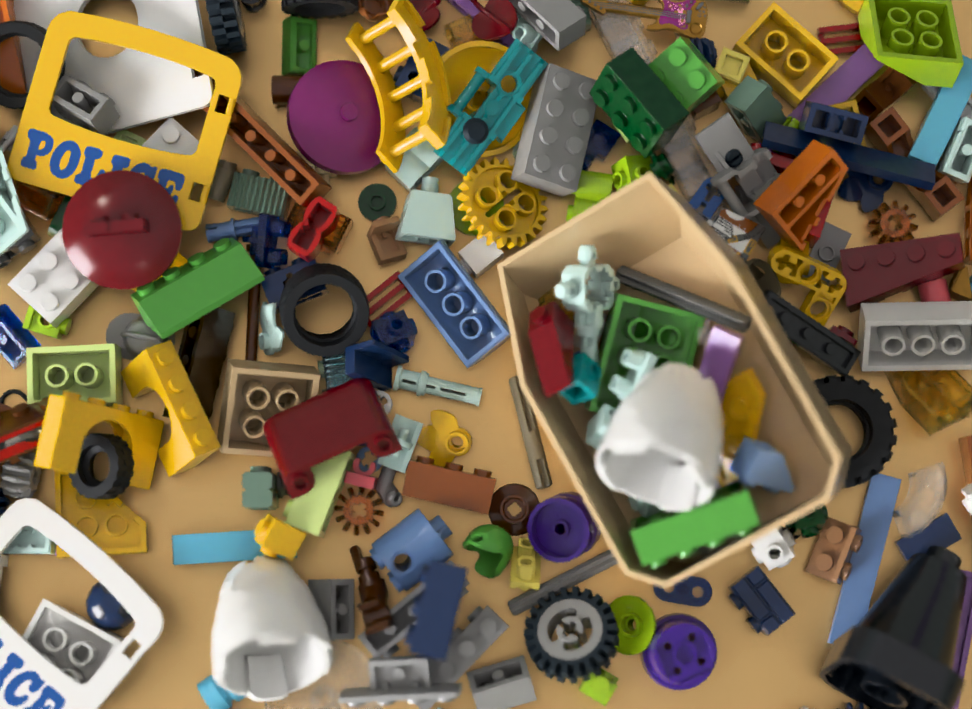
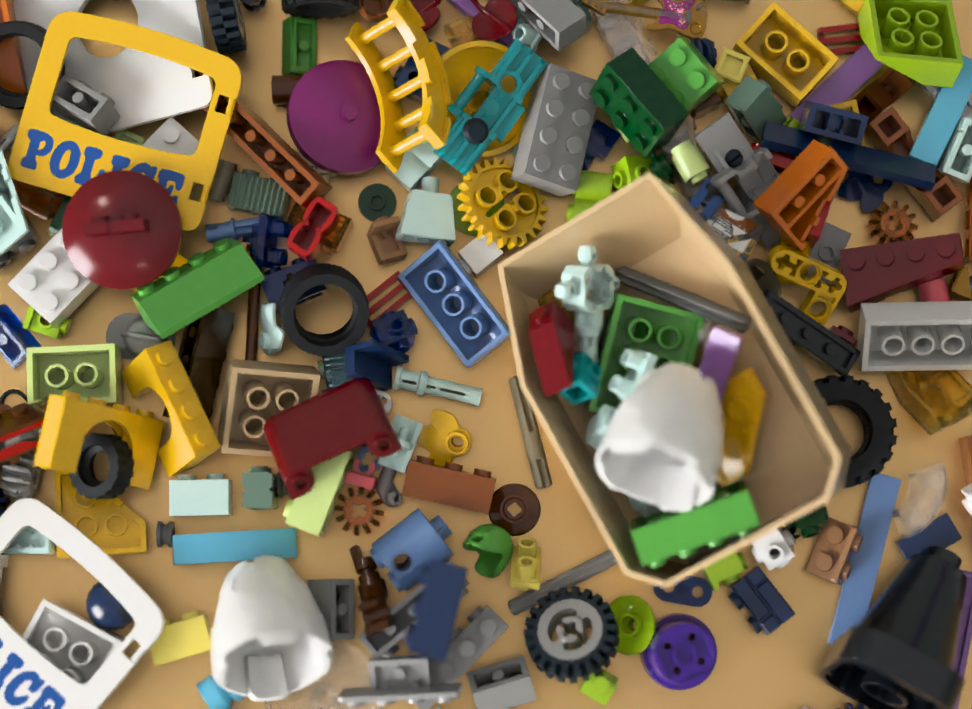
(164, 533): none -> dark grey bush
(182, 638): none -> light yellow brick
(200, 497): none -> light aqua brick
(278, 537): yellow brick -> none
(562, 528): dark purple wheel -> none
(690, 162): none -> yellowish green brick
(725, 570): none -> lime brick
(761, 465): light blue slope -> none

